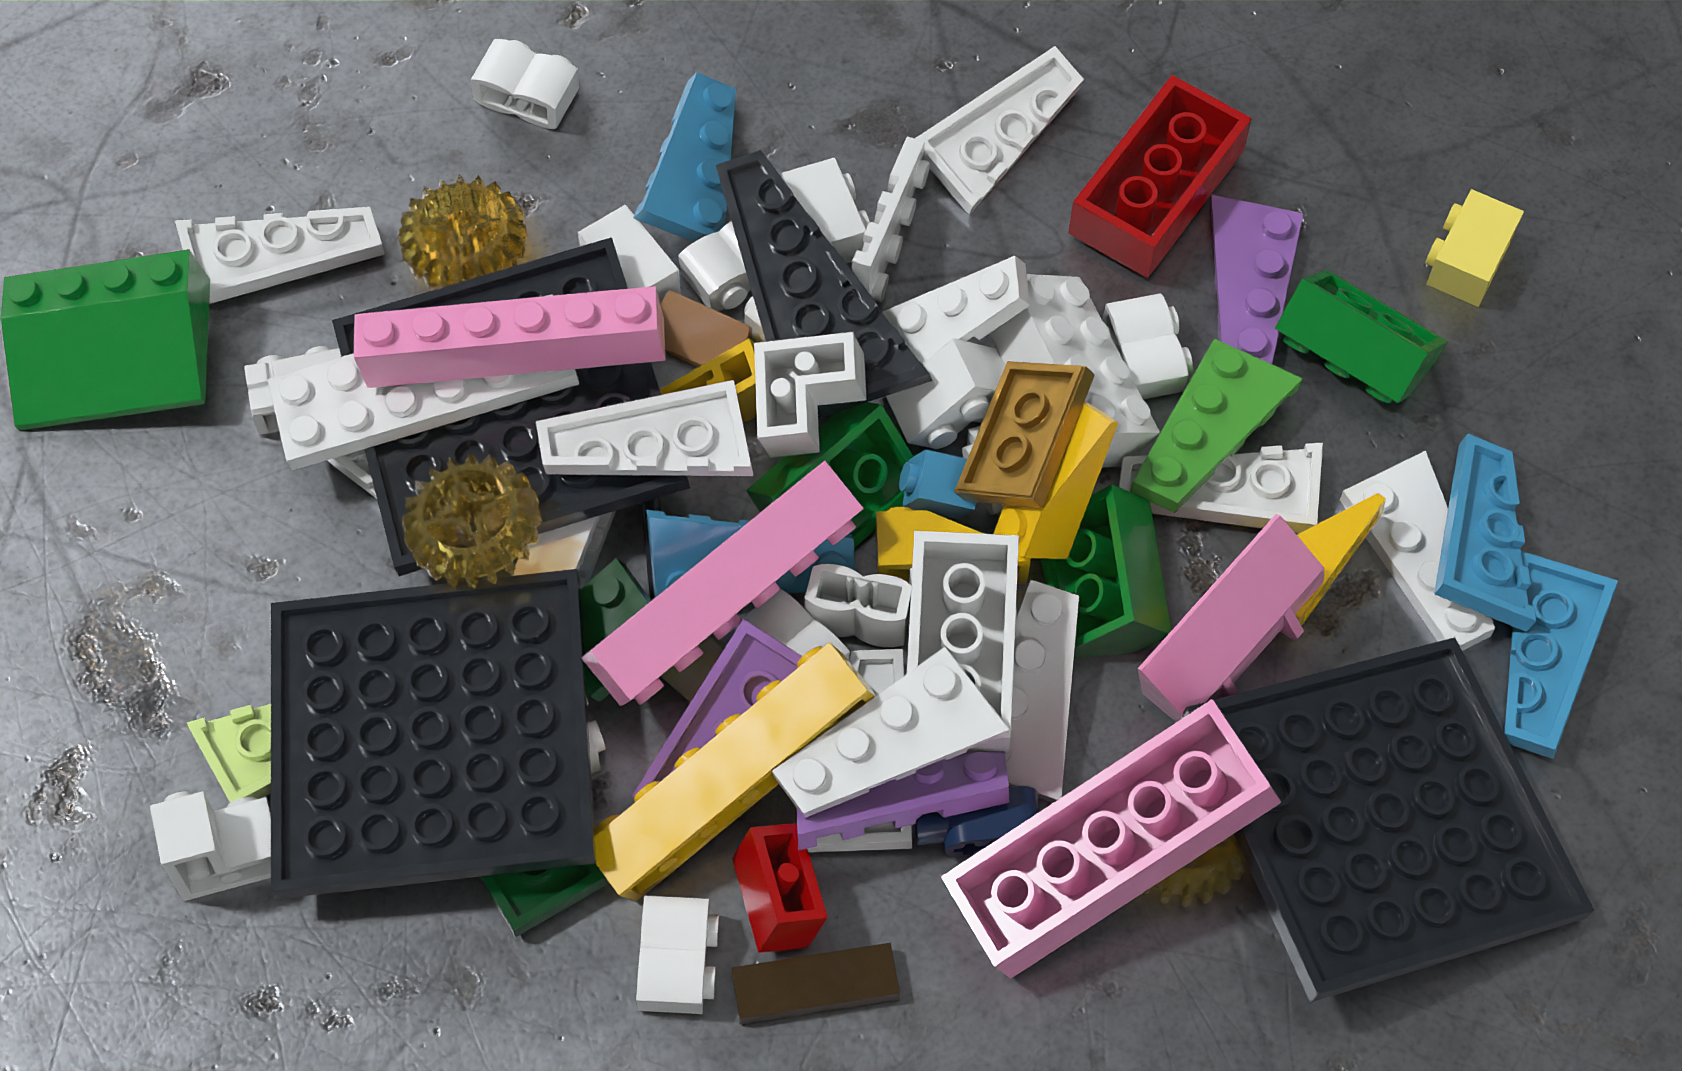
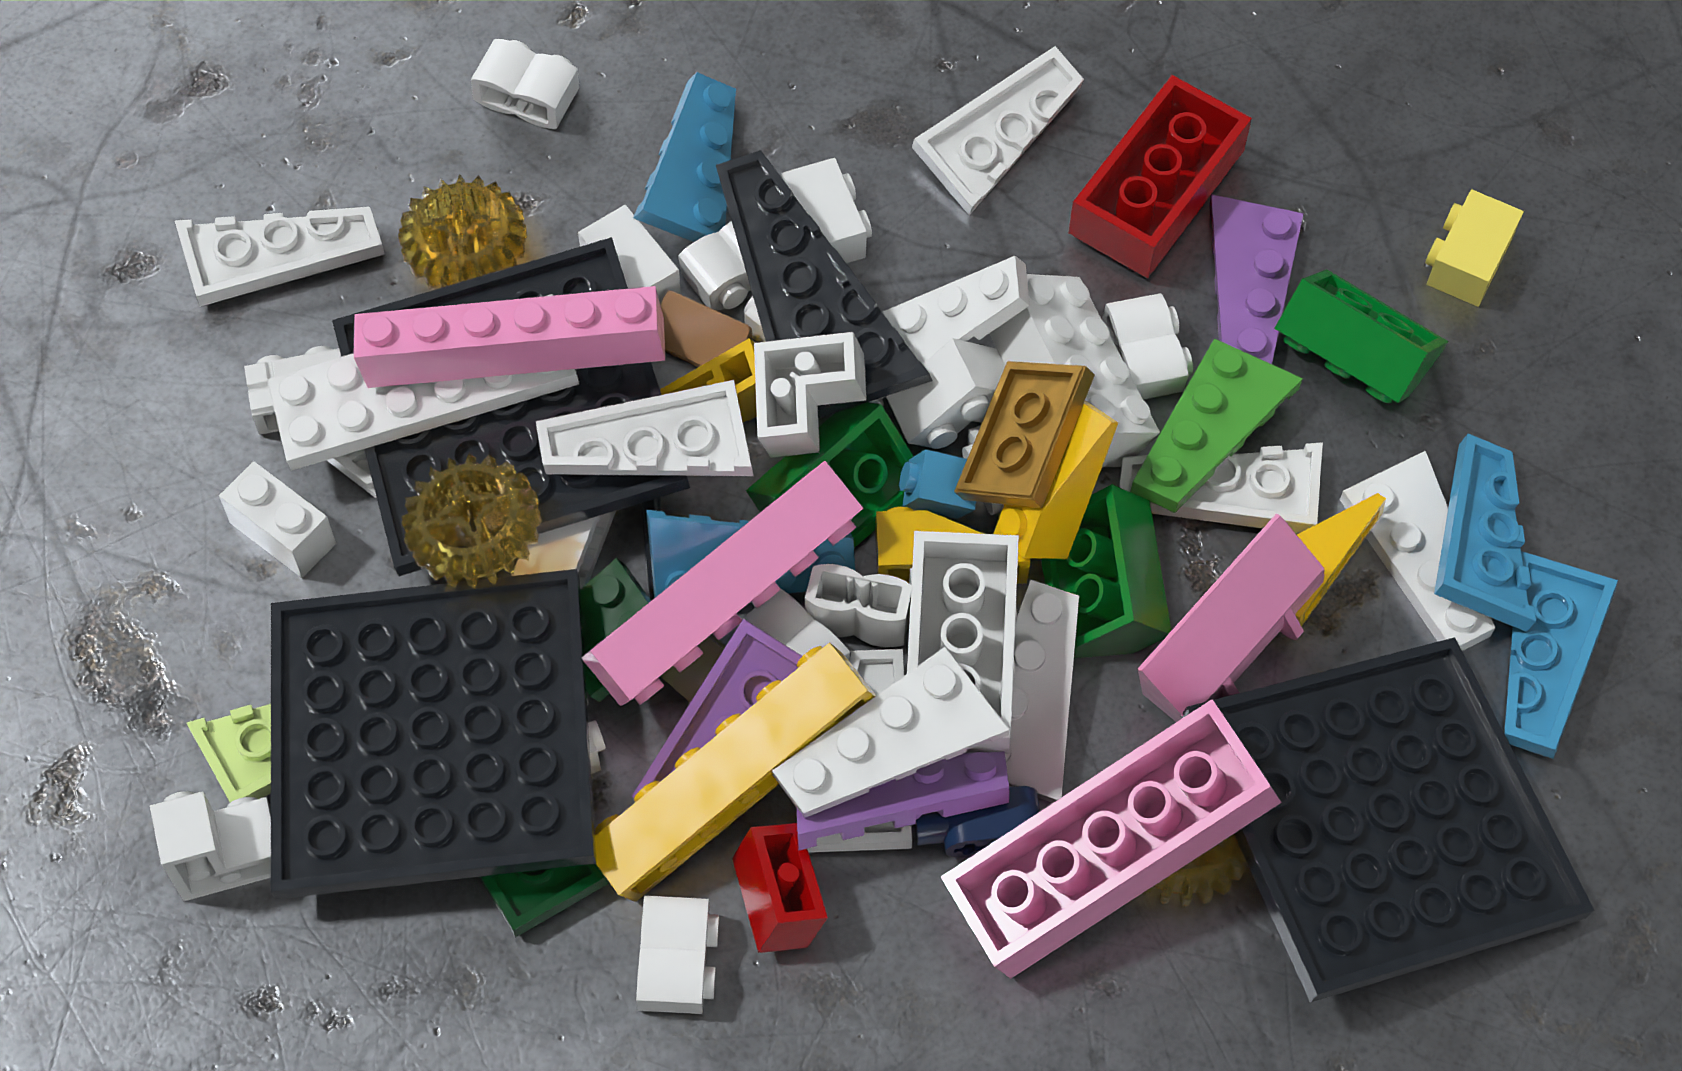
(106, 339): green slope -> none
(277, 519): none -> white brick
(815, 983): dark brown tile -> none
(893, 210): white wing -> none

